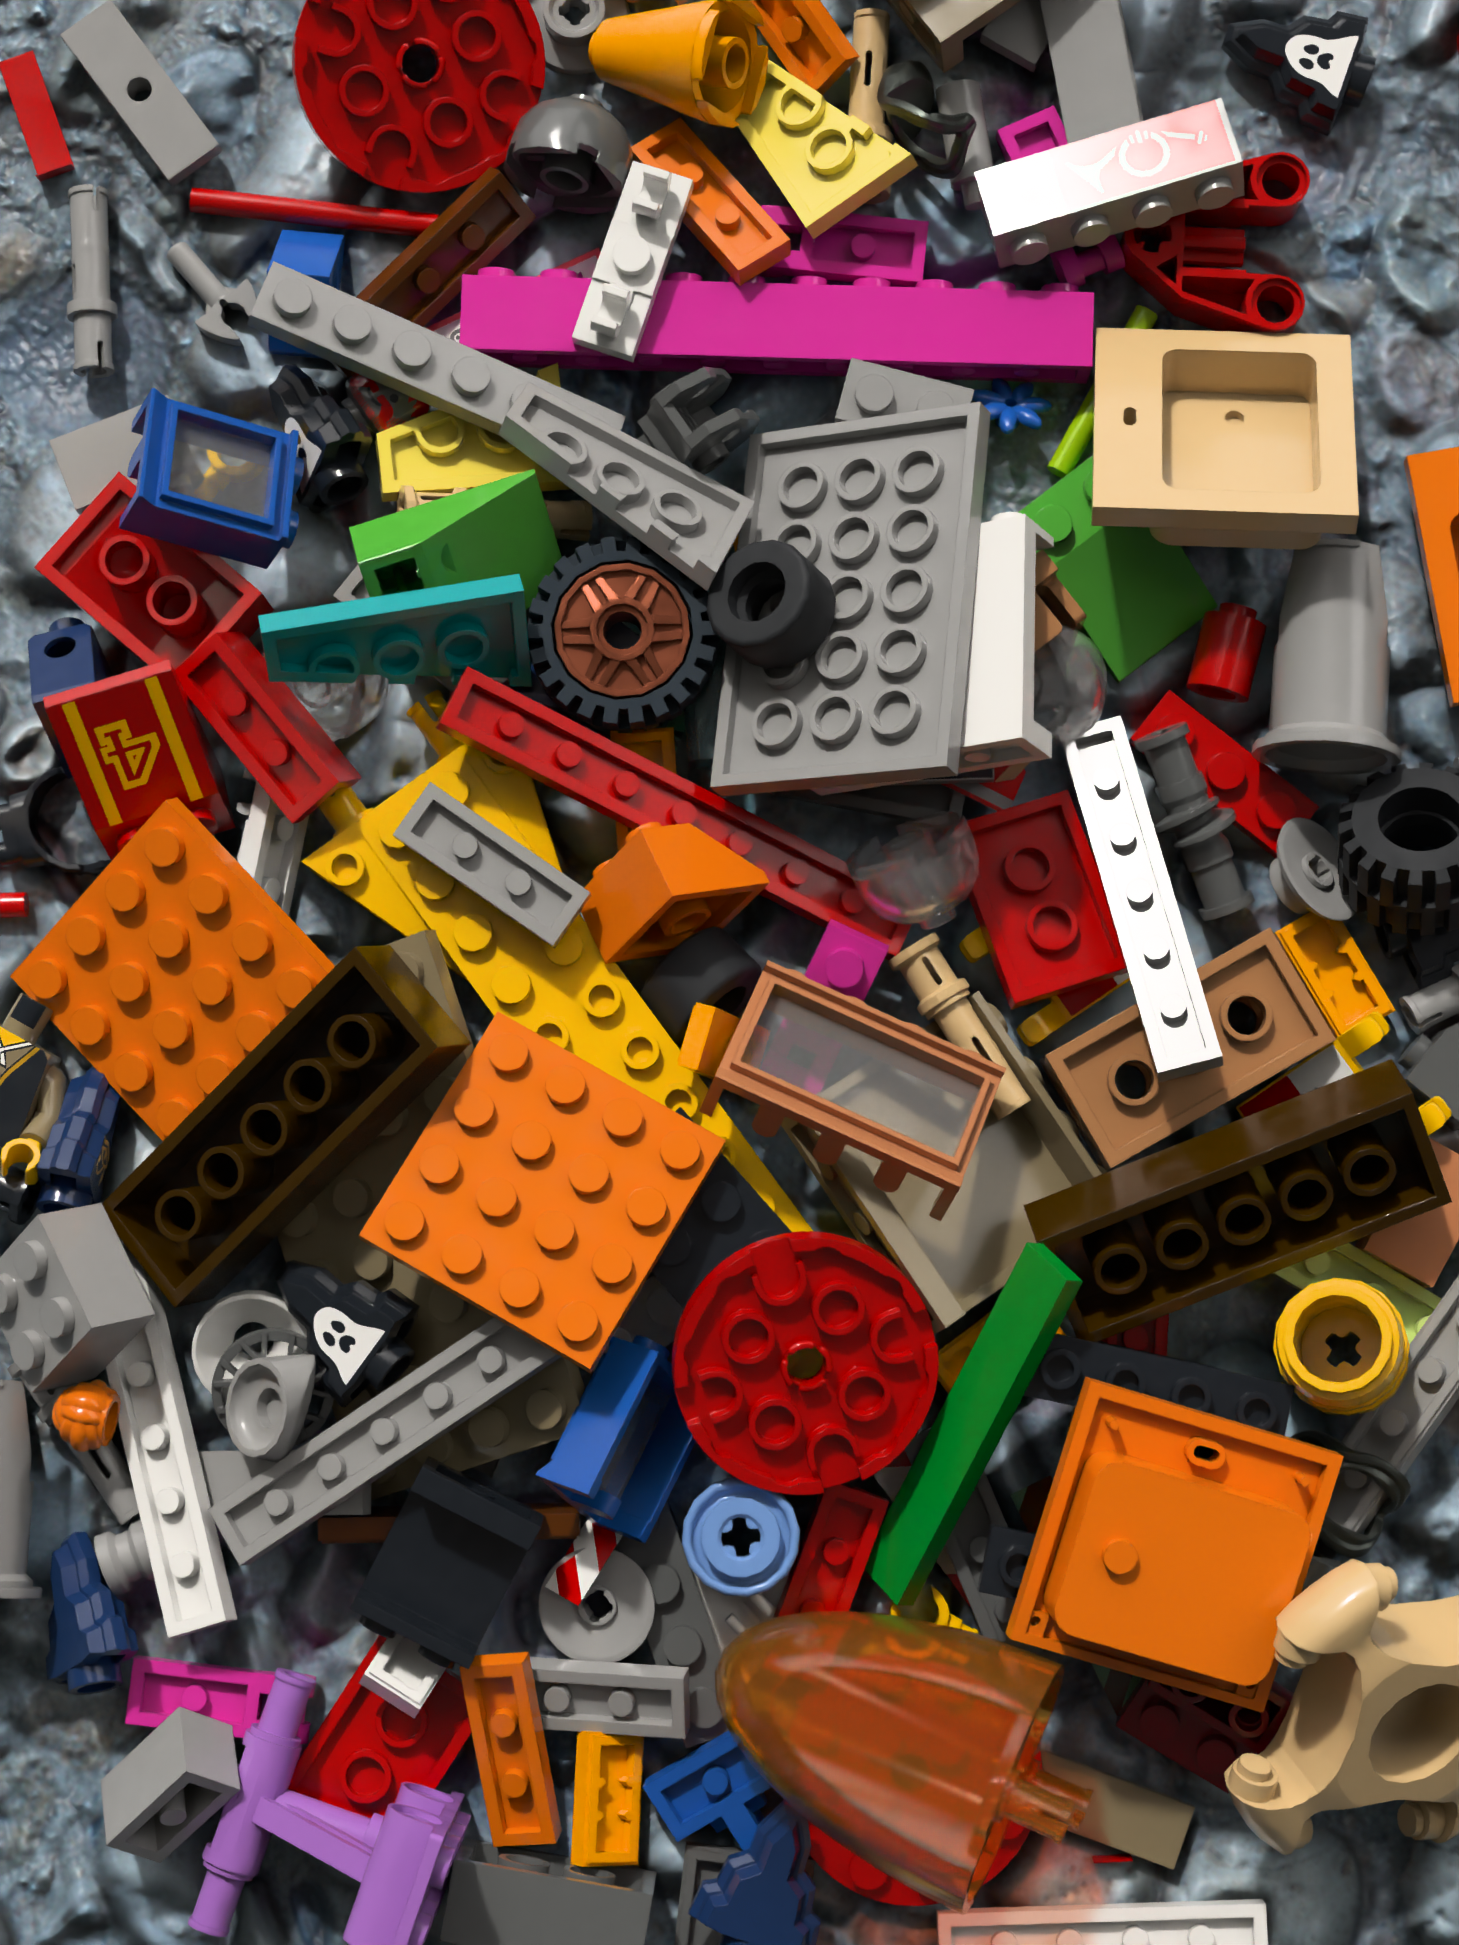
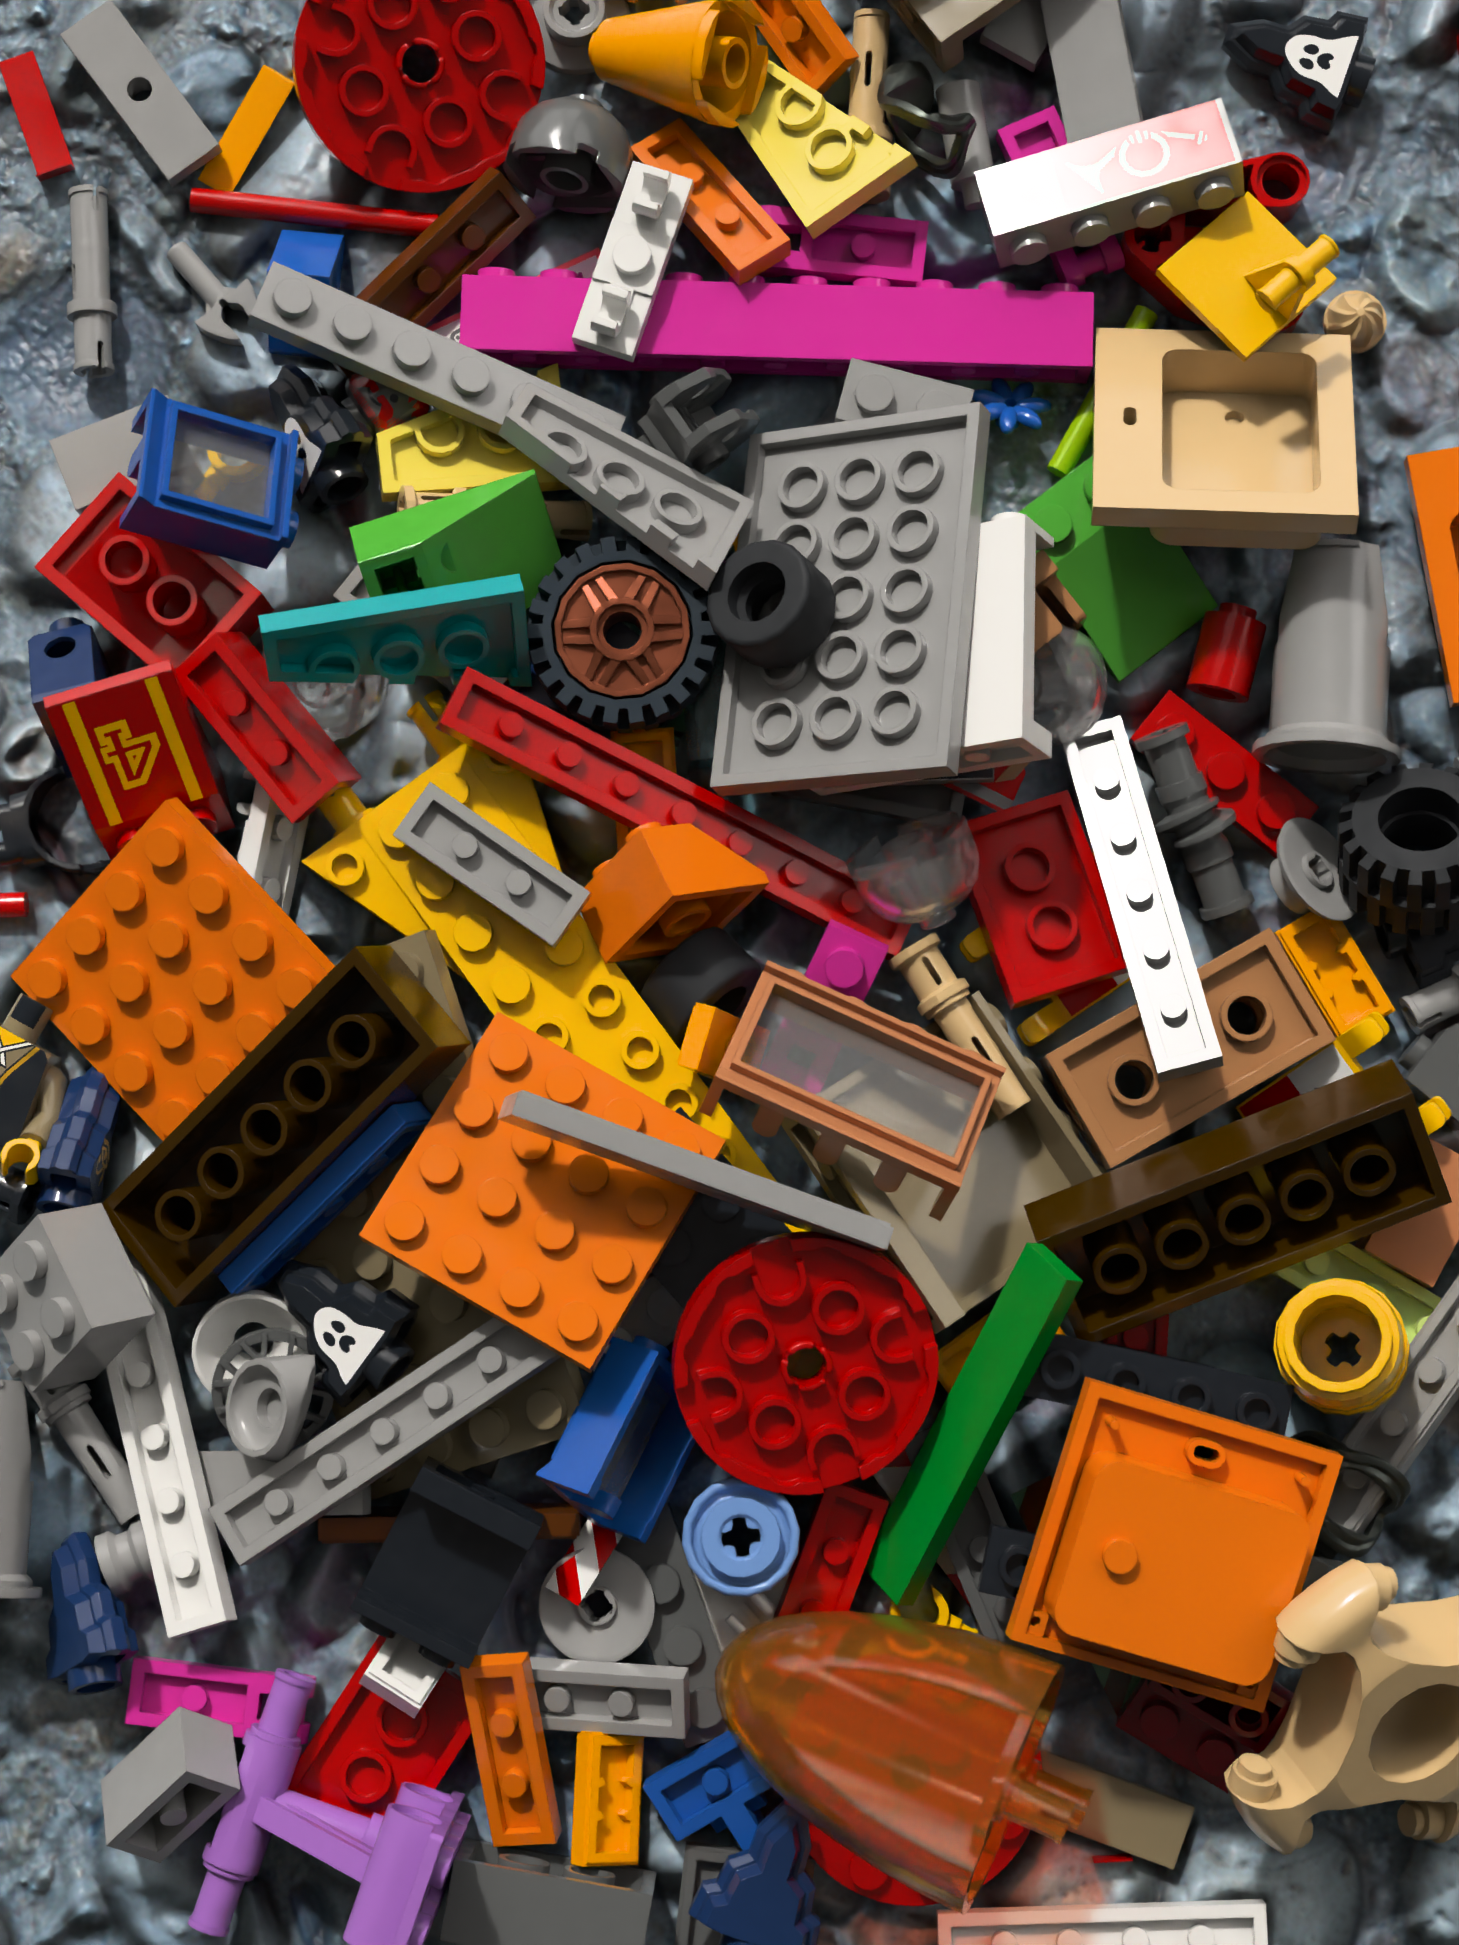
(87, 1415): orange piece -> none
(247, 129): none -> light orange piece
(326, 1197): none -> blue tile
(693, 1170): none -> light grey tile
(1248, 275): none -> yellow plate
(1356, 315): none -> tan plate

